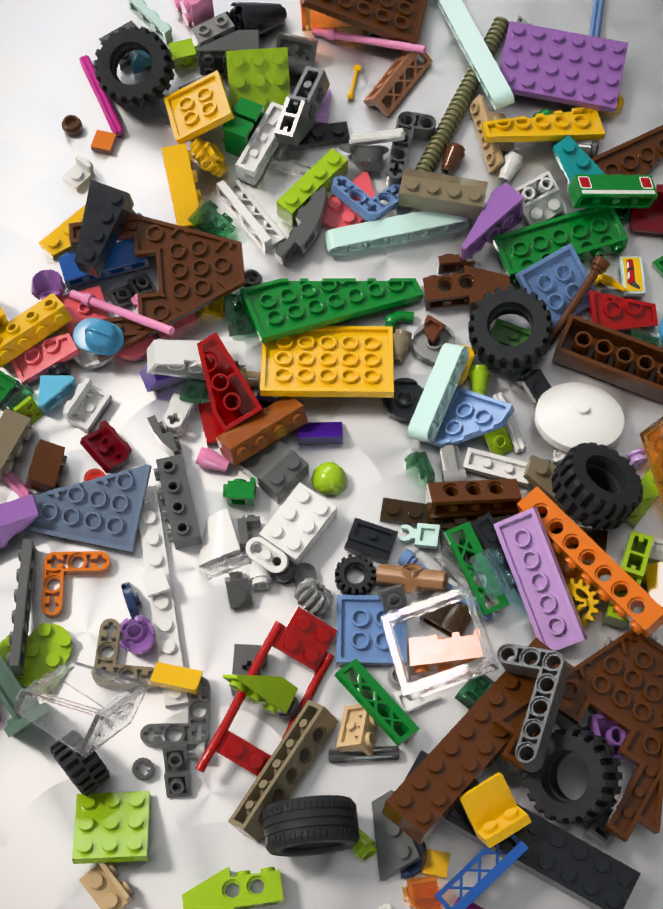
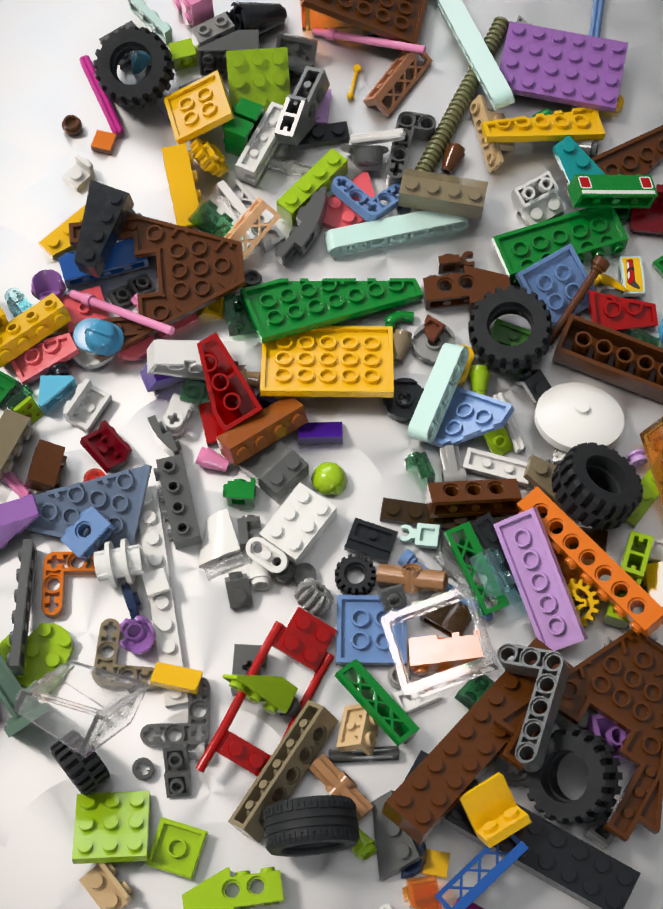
(19, 306): none -> clear light blue piece
(100, 530): none -> medium blue brick
(119, 562): none -> white piece
(176, 848): none -> lime plate
(246, 221): none -> light nougat fence
(340, 784): none -> medium nougat piece
(498, 216): medium lavender wedge -> none
(510, 166): white cone -> none

